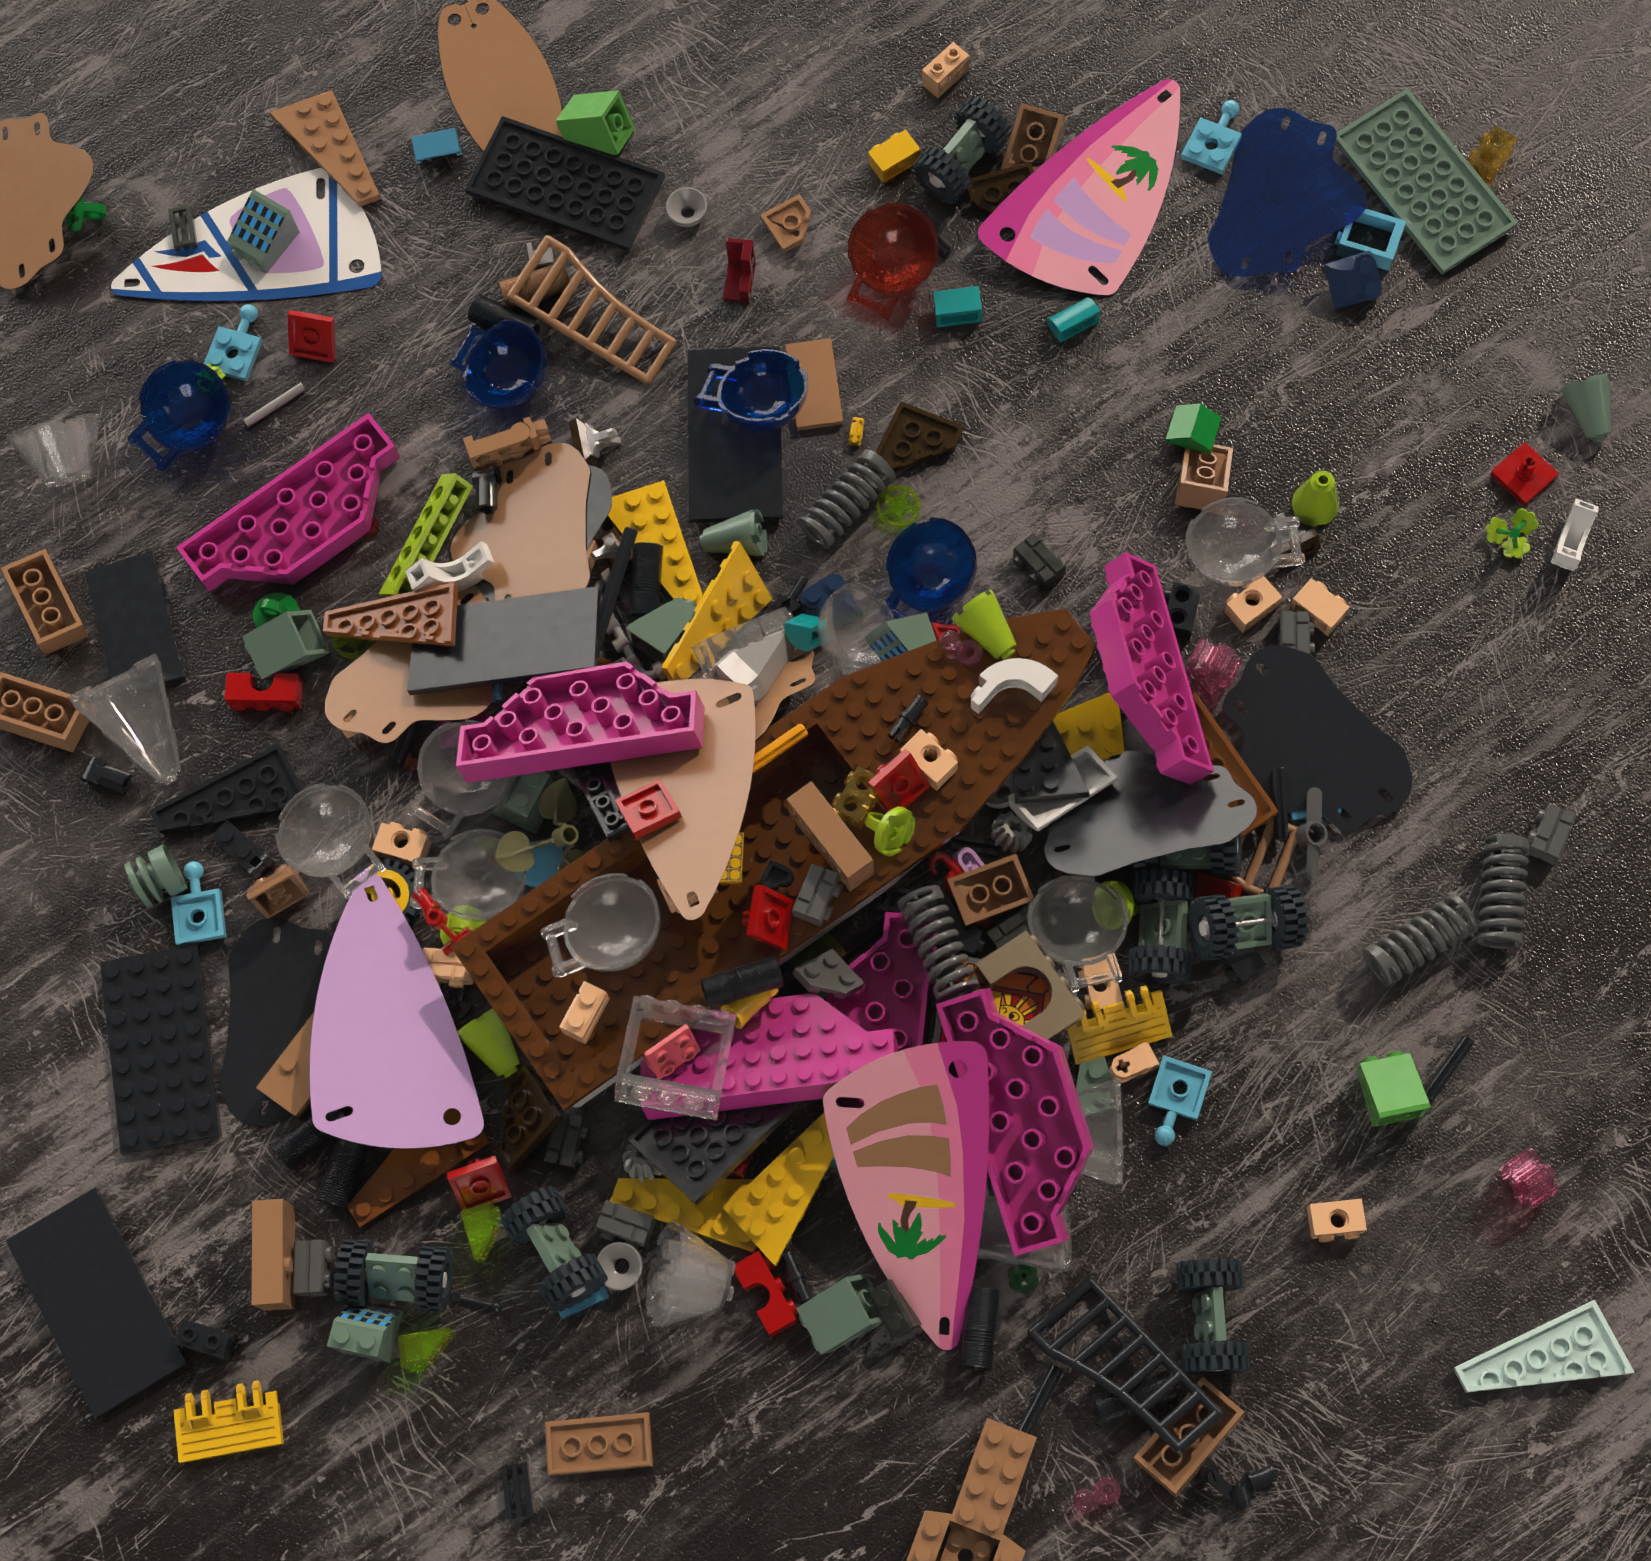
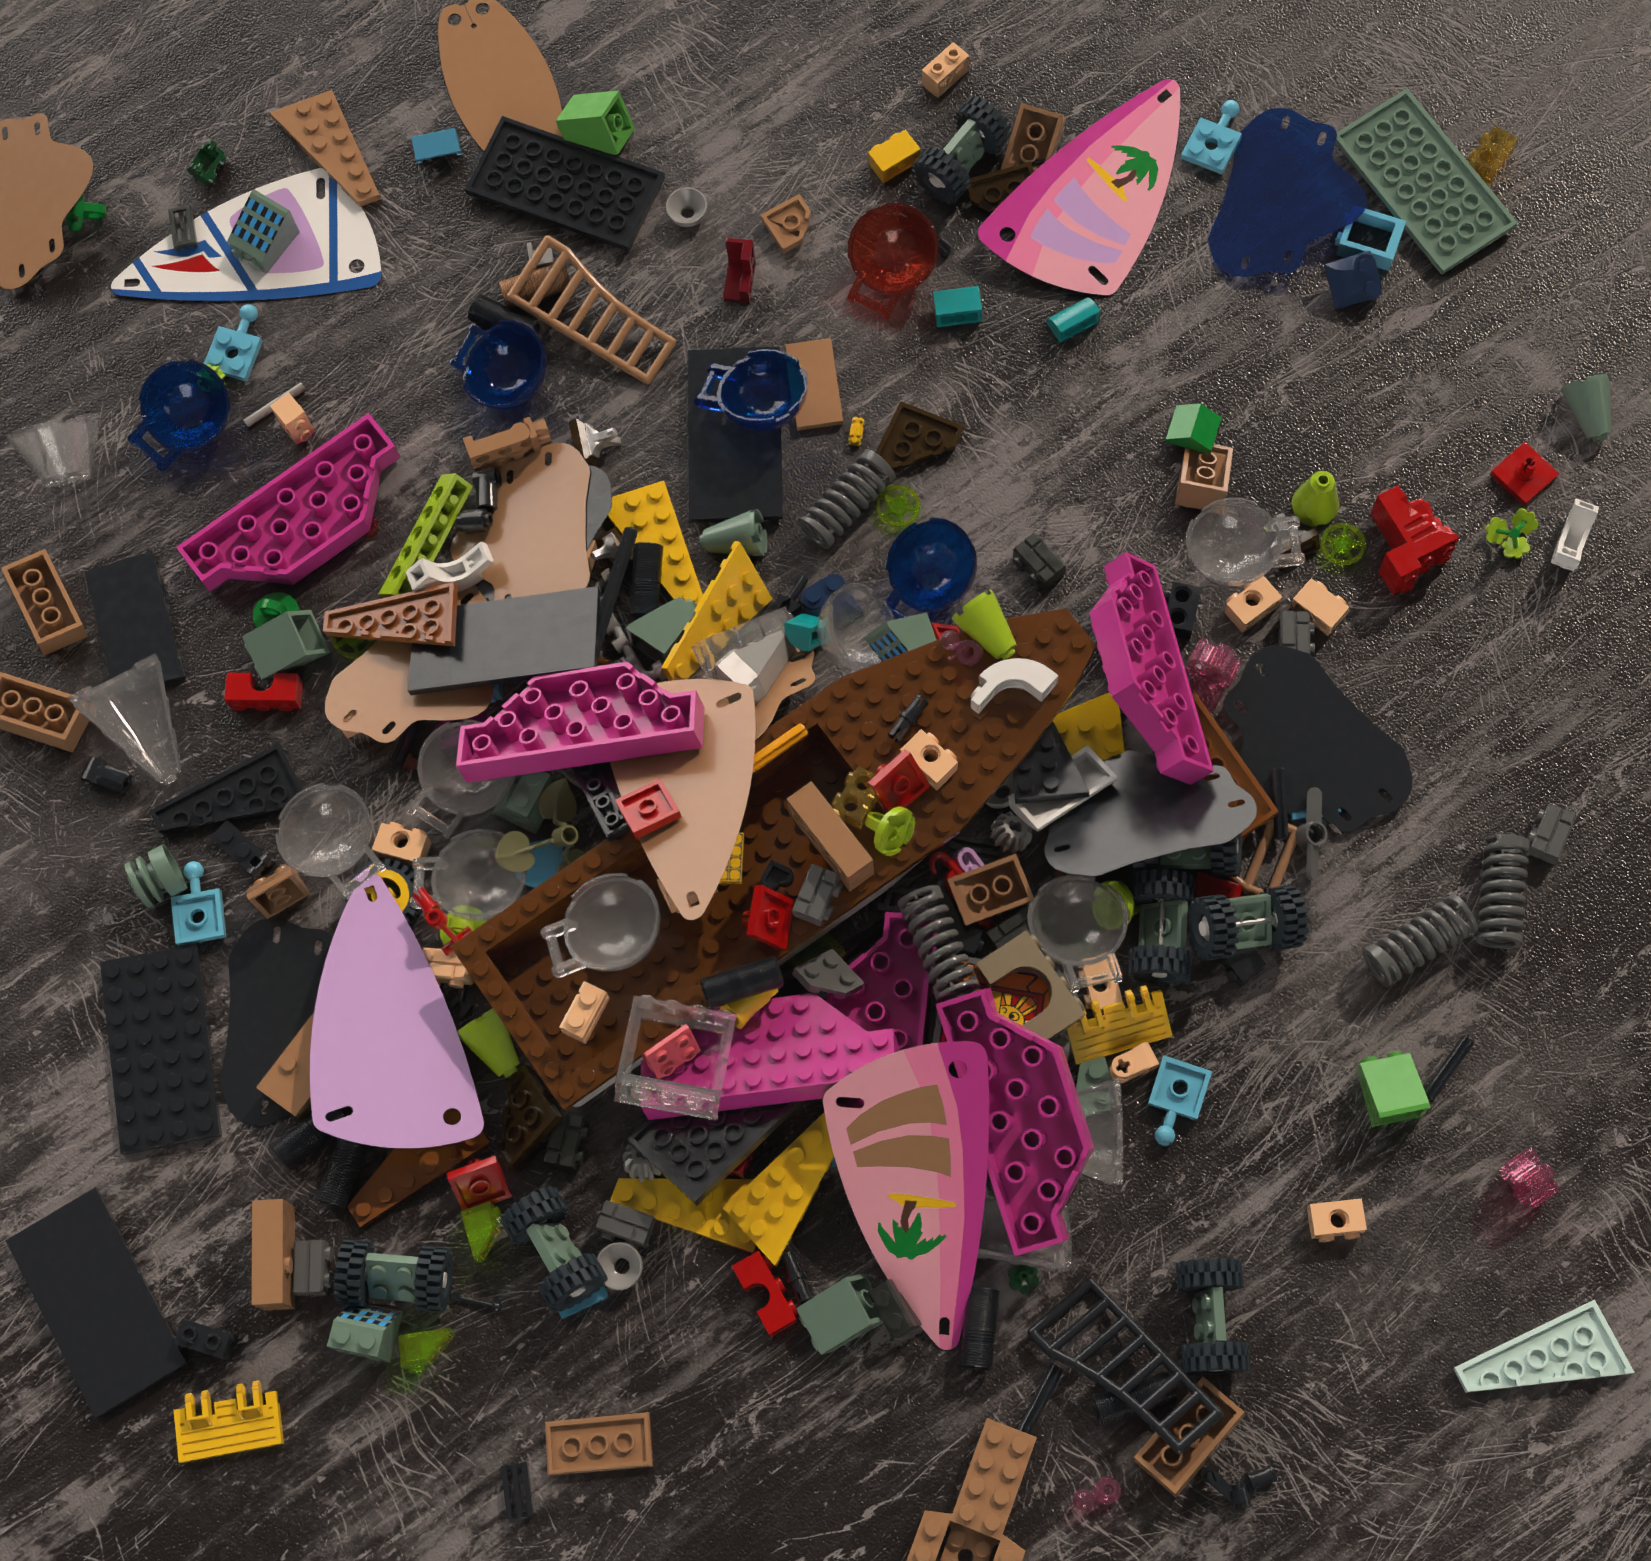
(206, 161): none -> dark green piece
(292, 418): none -> light nougat brick
(311, 336): red tile -> none
(474, 521): none -> black brick
(686, 1278): clear cone -> none
(1342, 544): none -> clear neon green wheel
(1414, 537): none -> red brick

